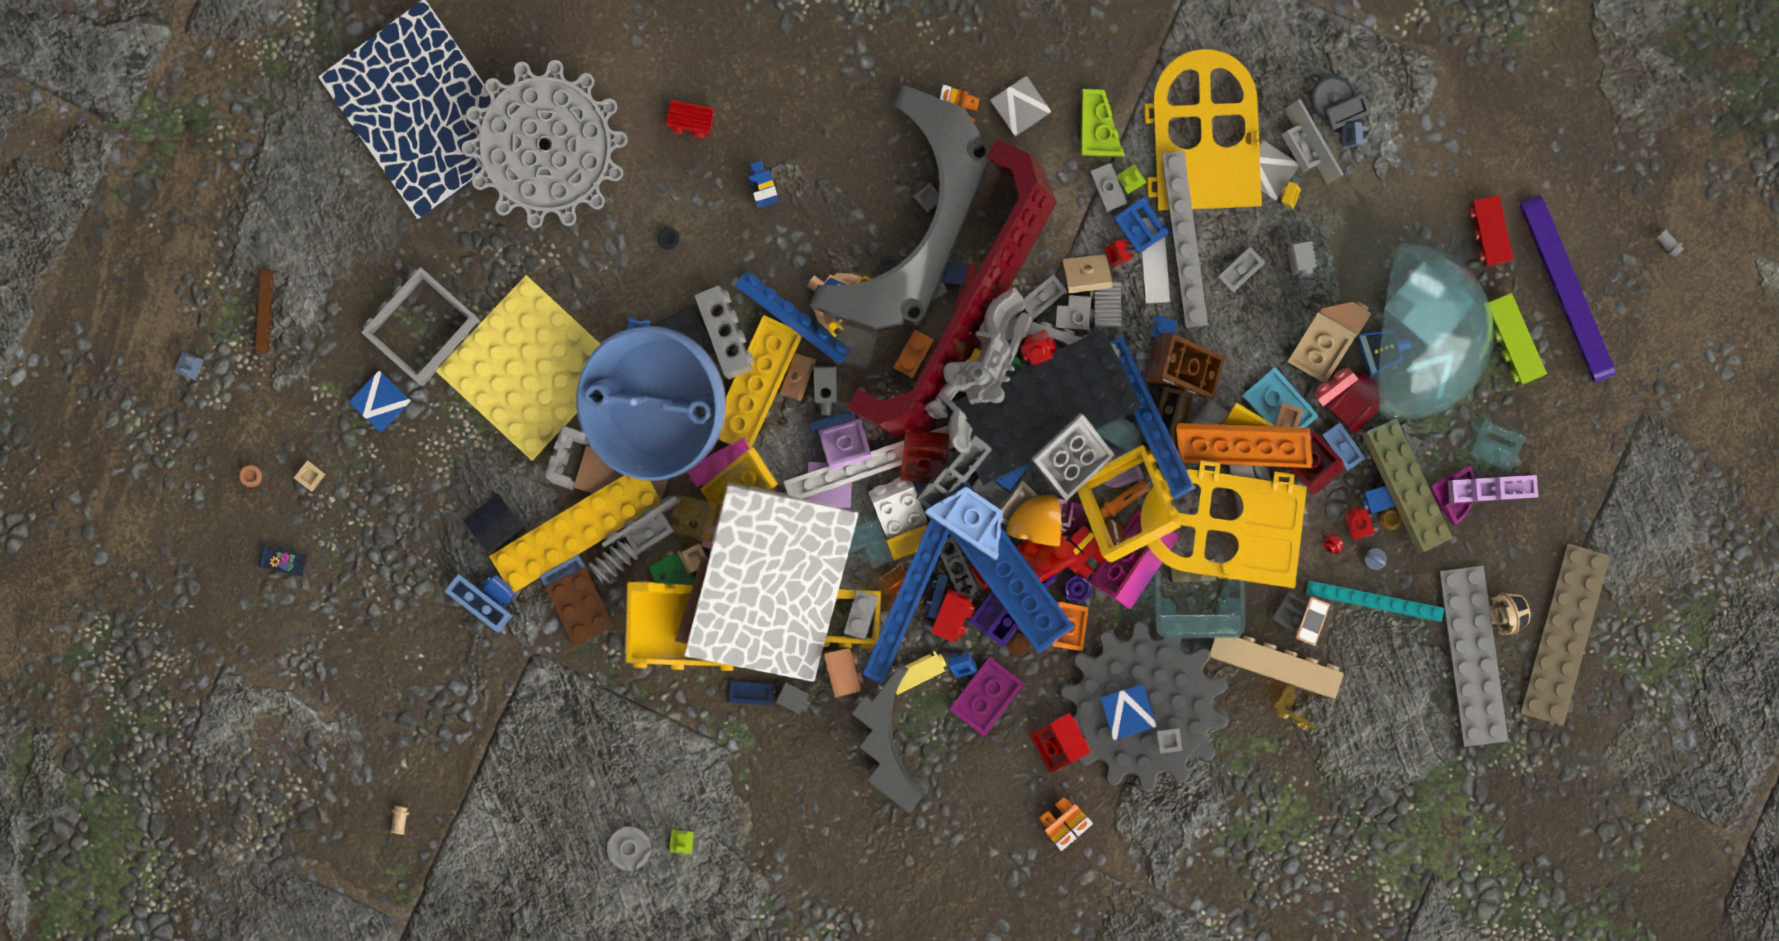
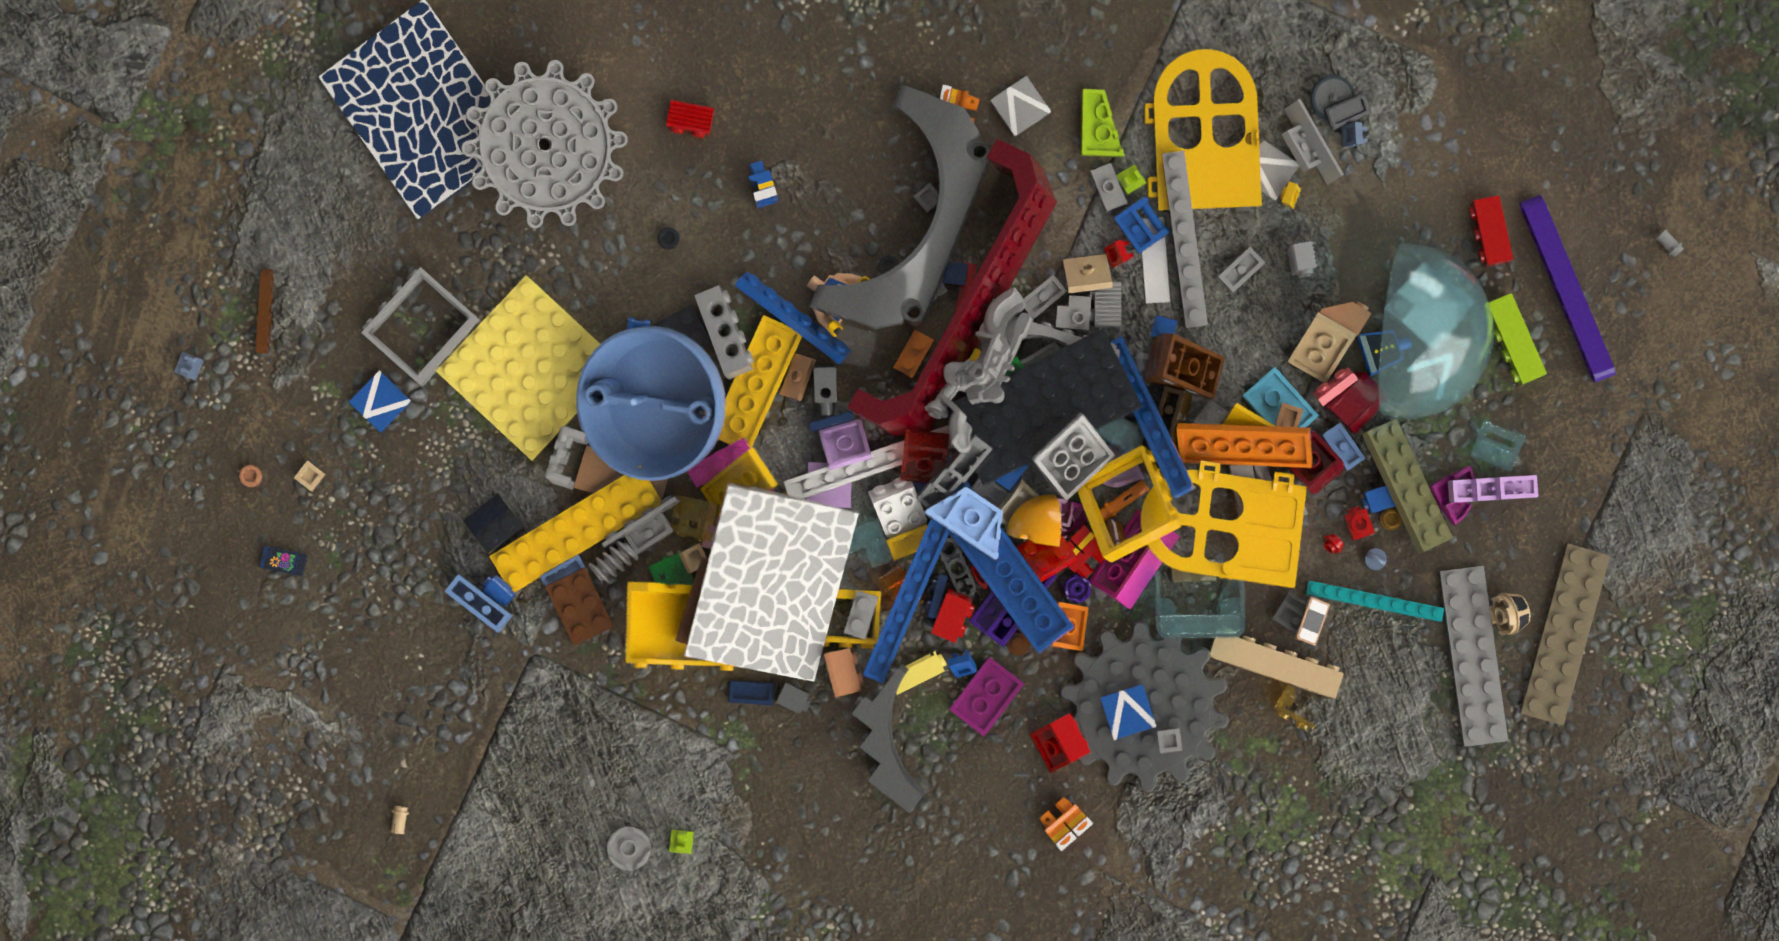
(1038, 348): red brick -> none

